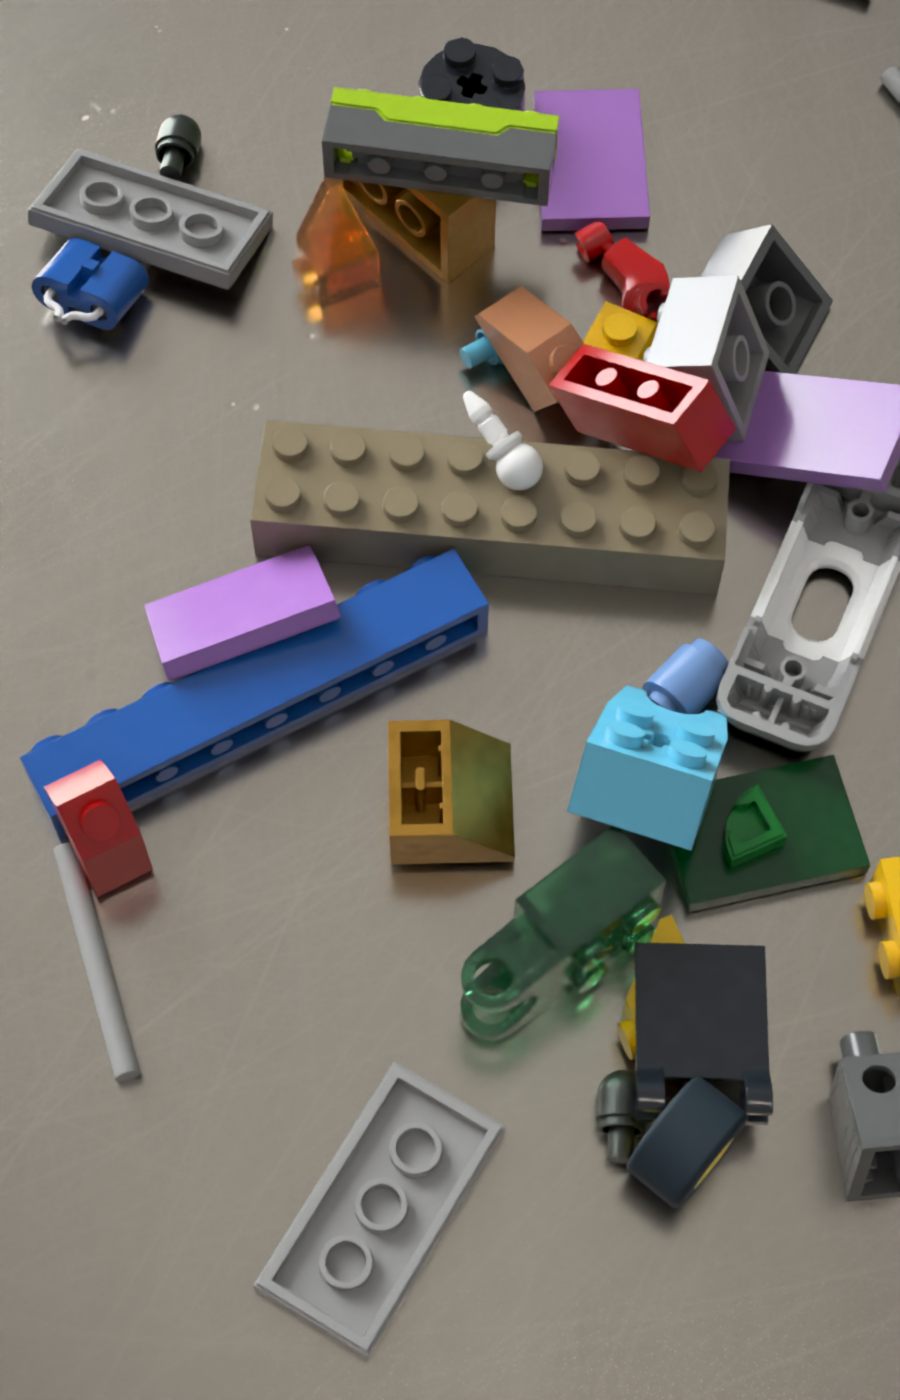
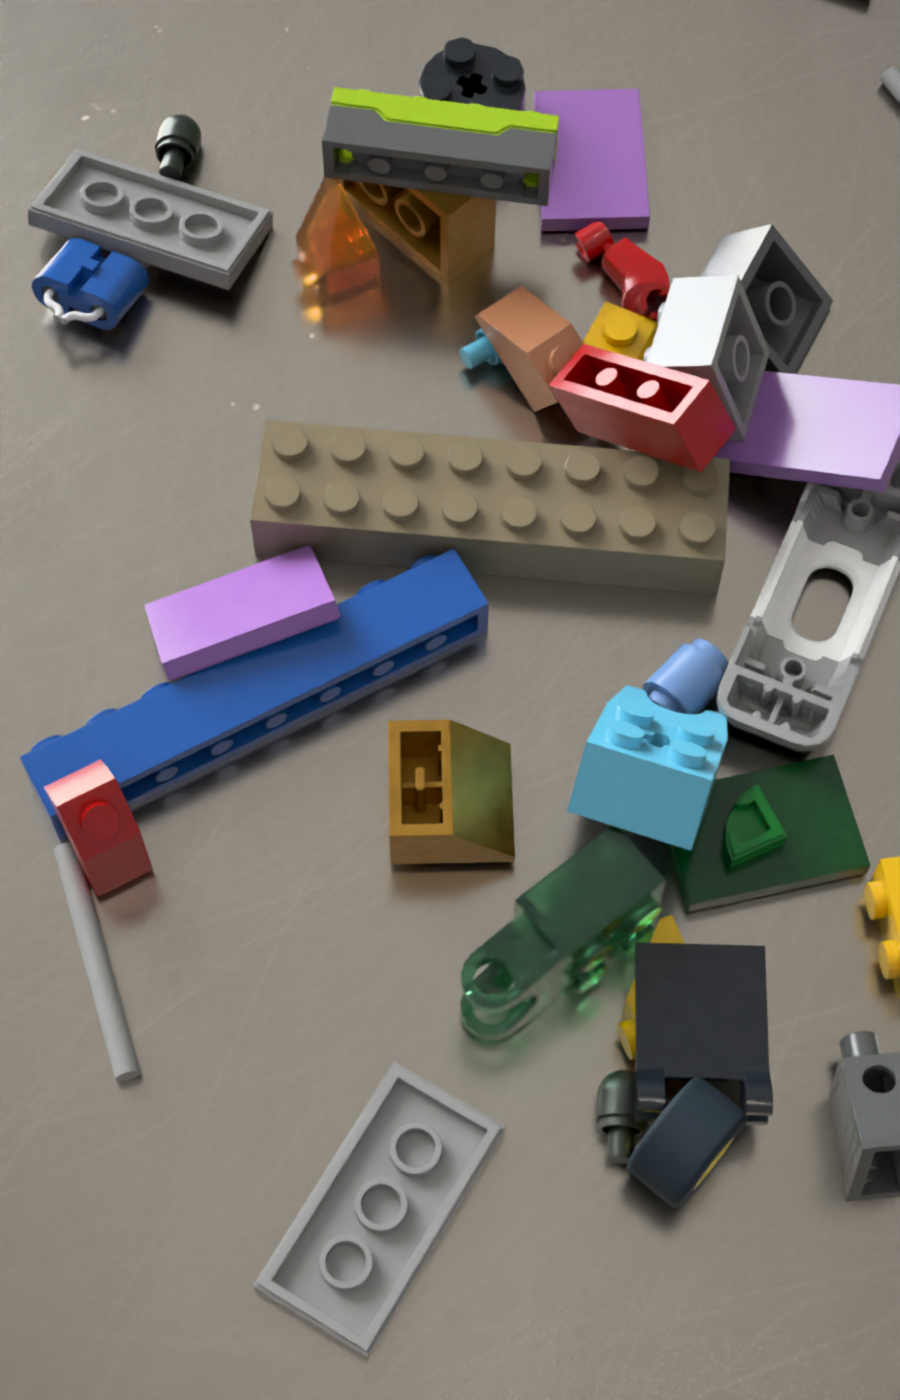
(517, 463): white bar -> none

